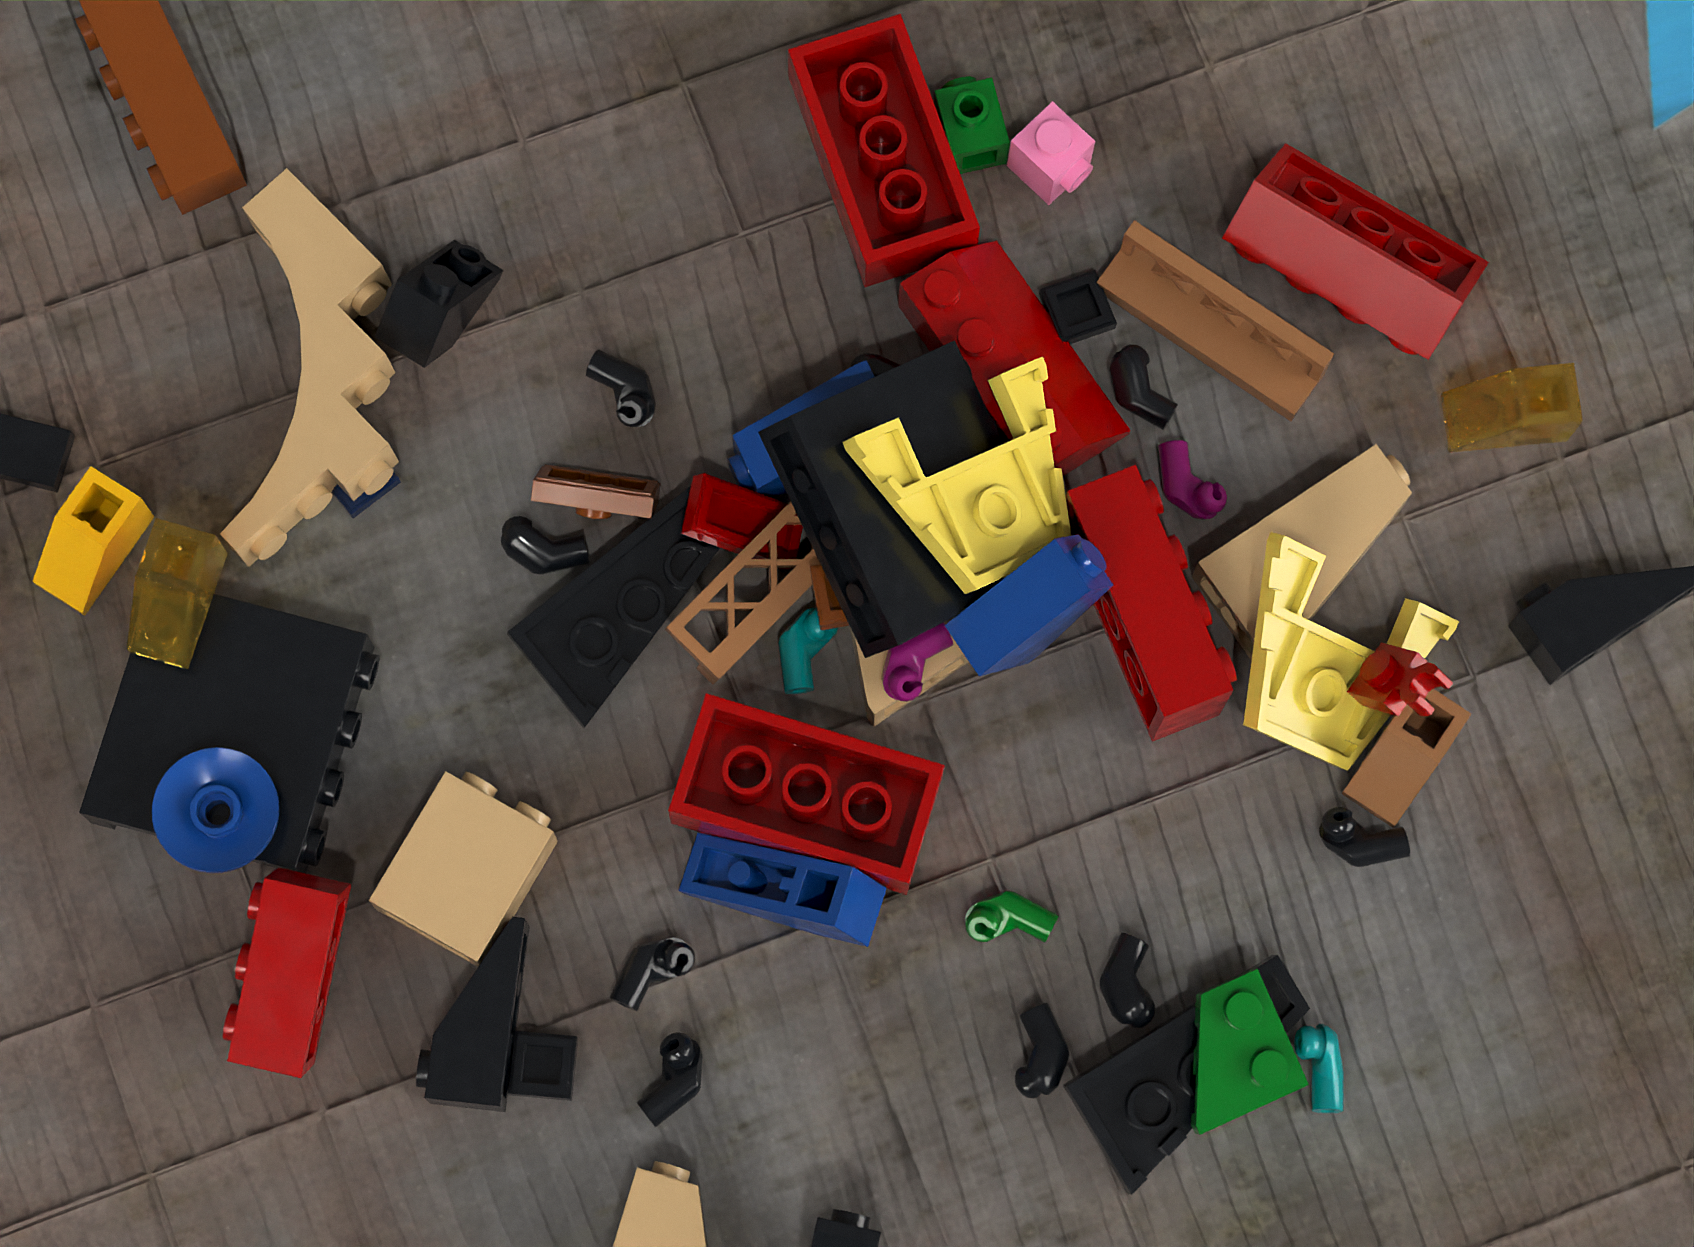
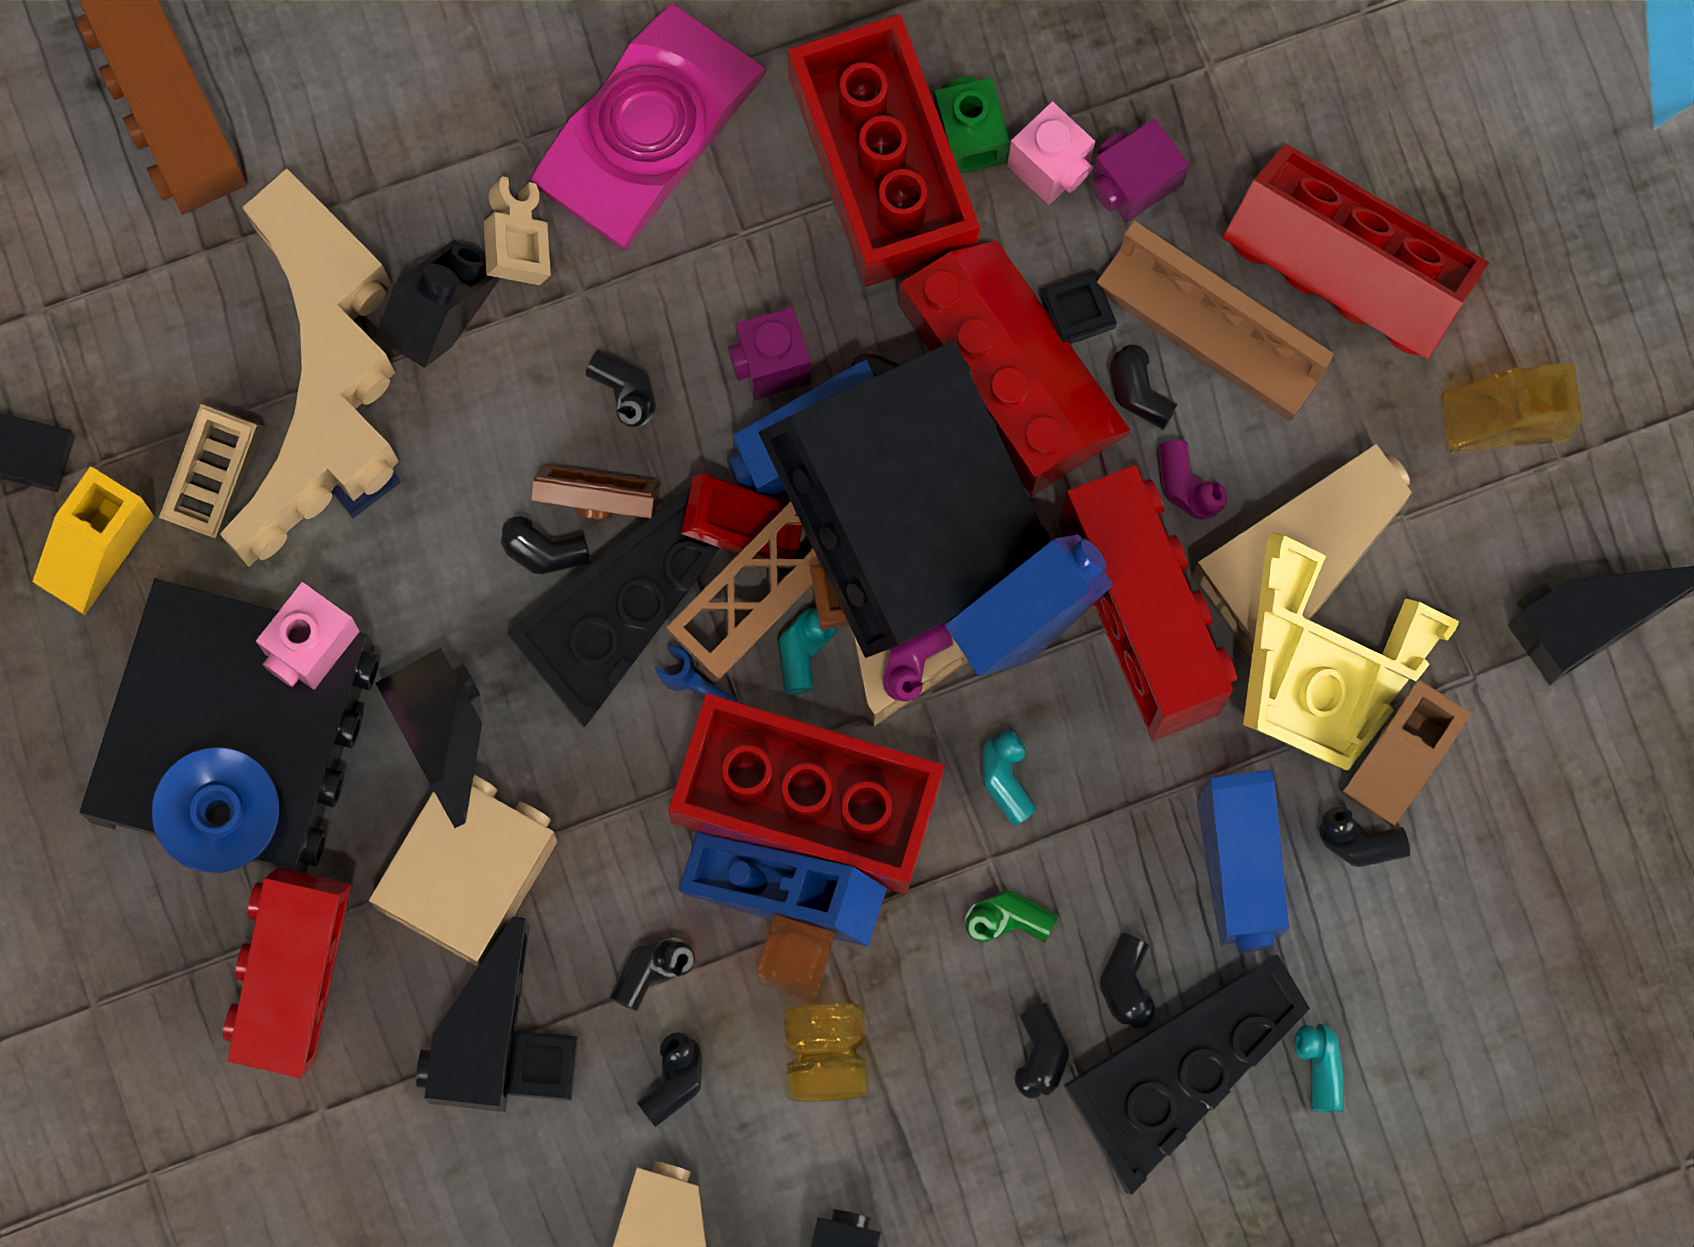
(173, 592): clear yellow slope -> none
(232, 478): none -> tan slope
(306, 638): none -> bright pink brick
(439, 725): none -> black slope
(513, 240): none -> tan plate
(646, 125): none -> dark pink slope
(689, 677): none -> blue hand
(771, 353): none -> magenta brick
(796, 958): none -> clear orange brick
(826, 1052): none -> clear yellow wheel
(987, 510): light yellow wing -> none
(999, 778): none -> teal arm
(1137, 170): none -> magenta brick
(1240, 1052): green wing -> none
(1244, 859): none -> blue slope
(1396, 679): red plate -> none

